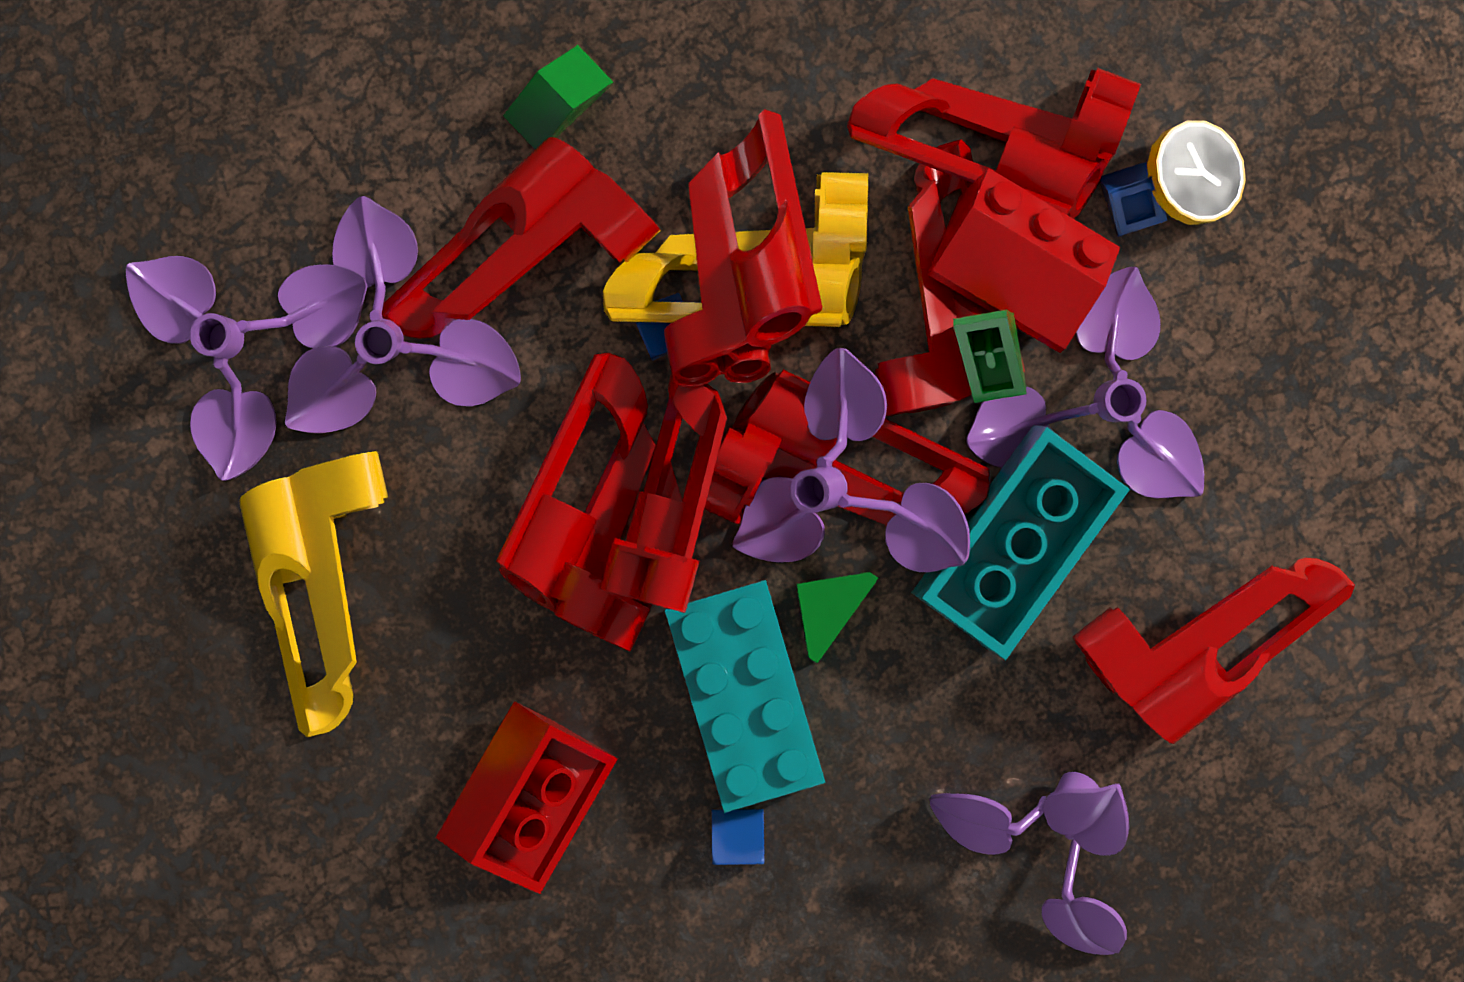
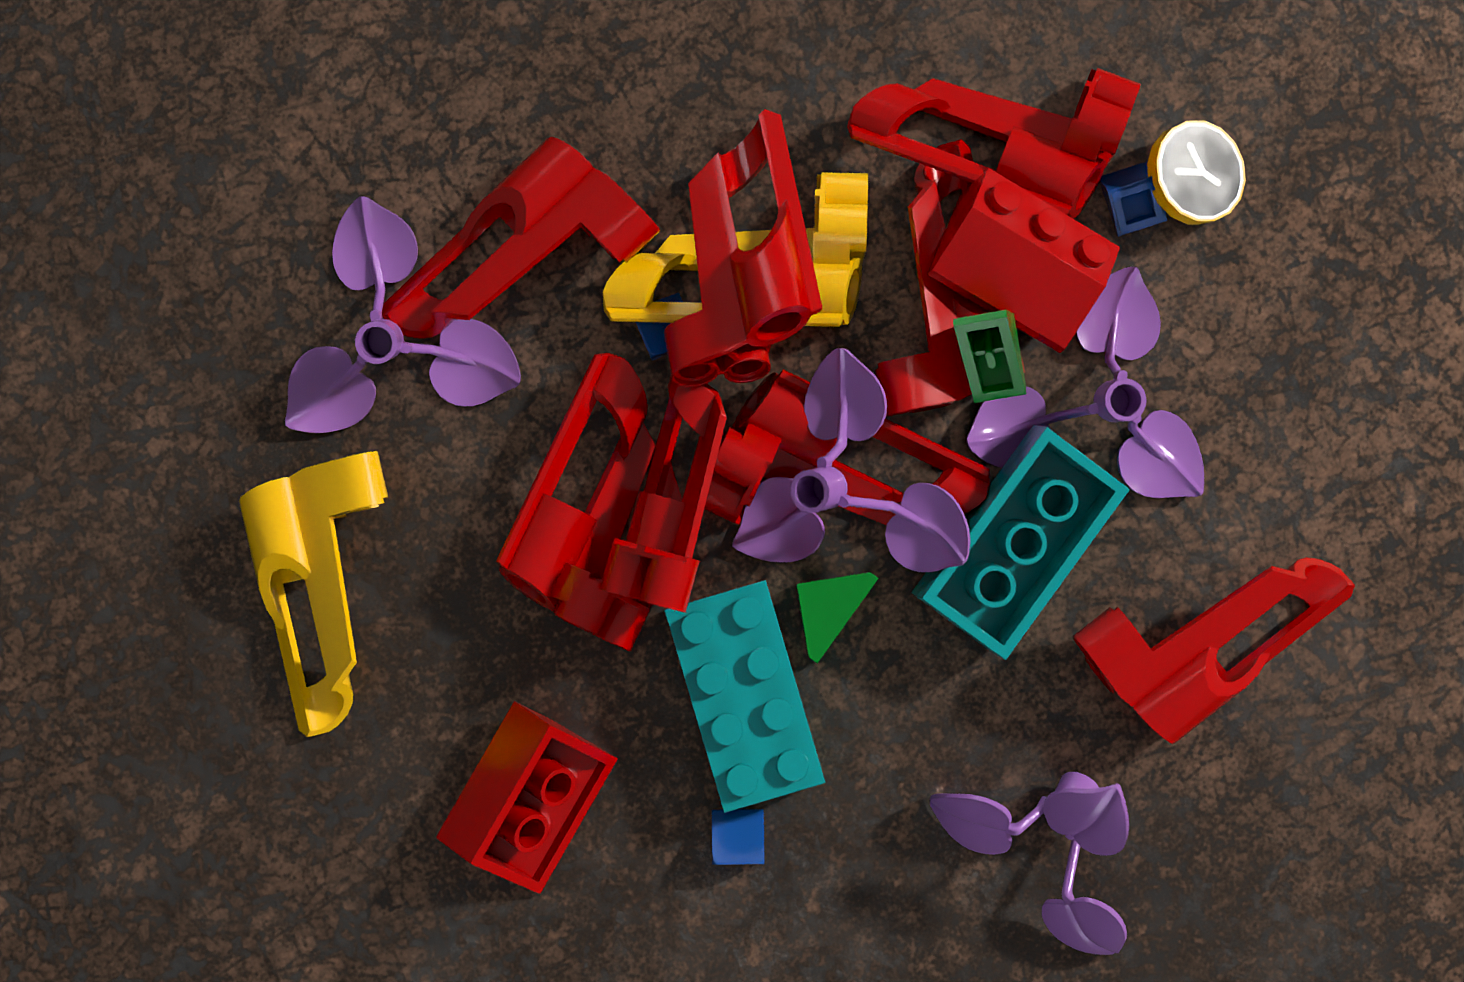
(170, 300): medium lavender plant -> none
(557, 96): green slope -> none

